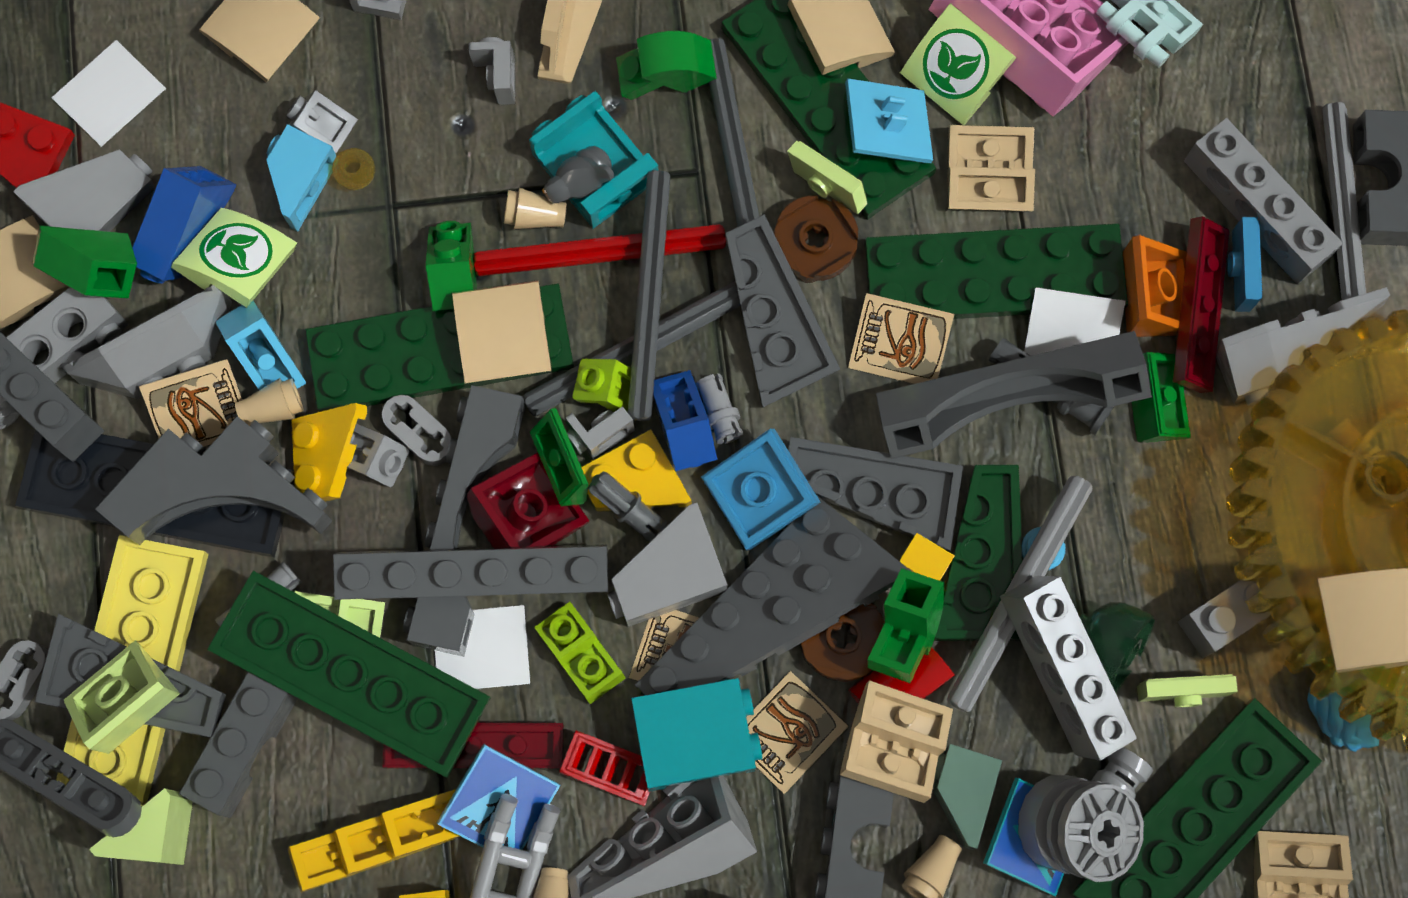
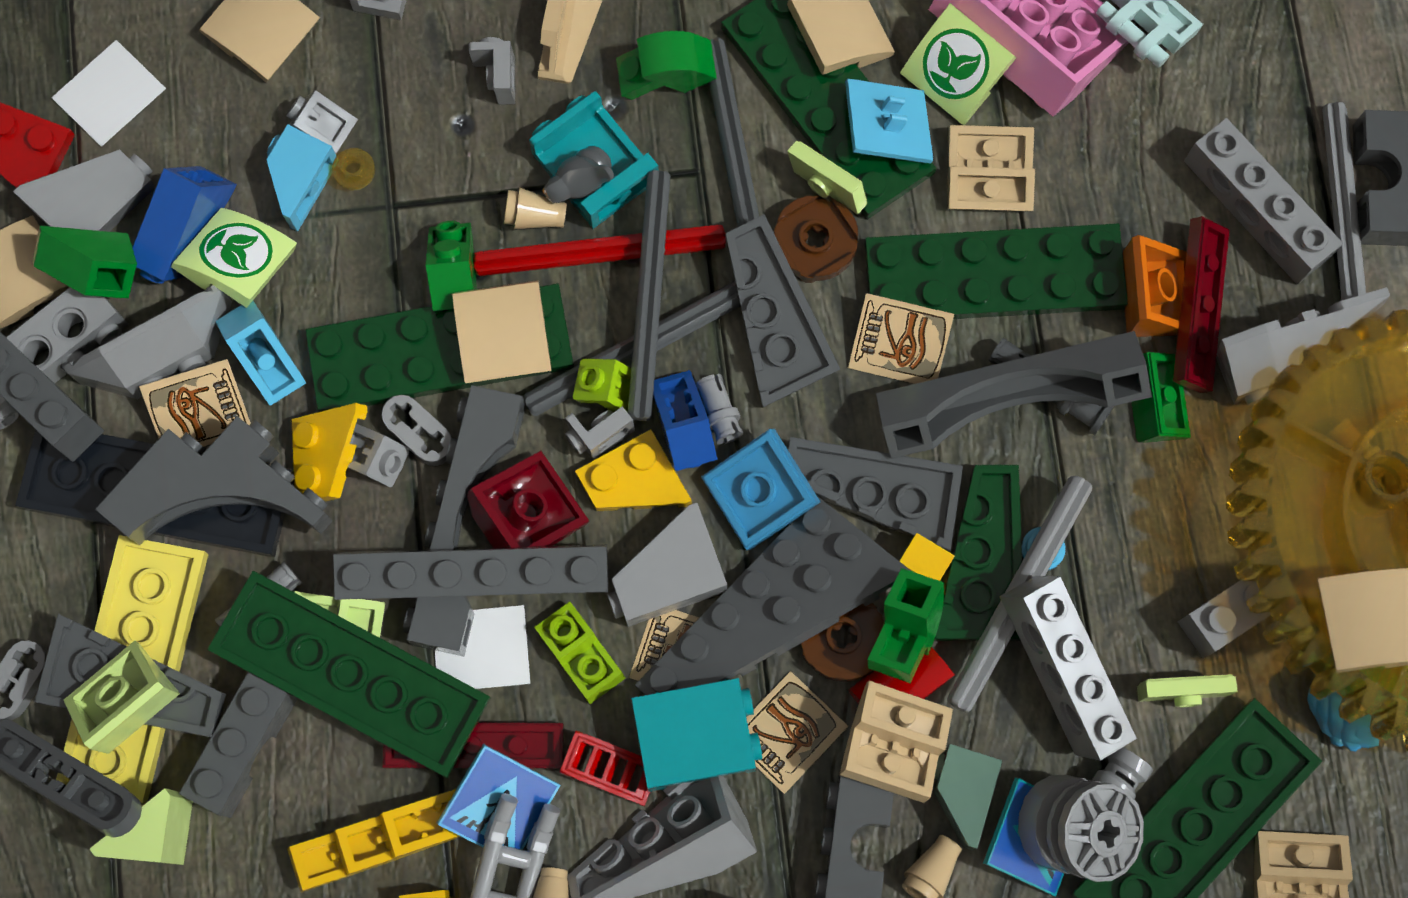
(272, 403): tan cone -> none
(560, 460): green slope -> none
(626, 505): dark grey axle -> none
(1070, 319): white sticker -> none
(1118, 636): clear green cylinder -> none
(1245, 264): dark azure plate -> none

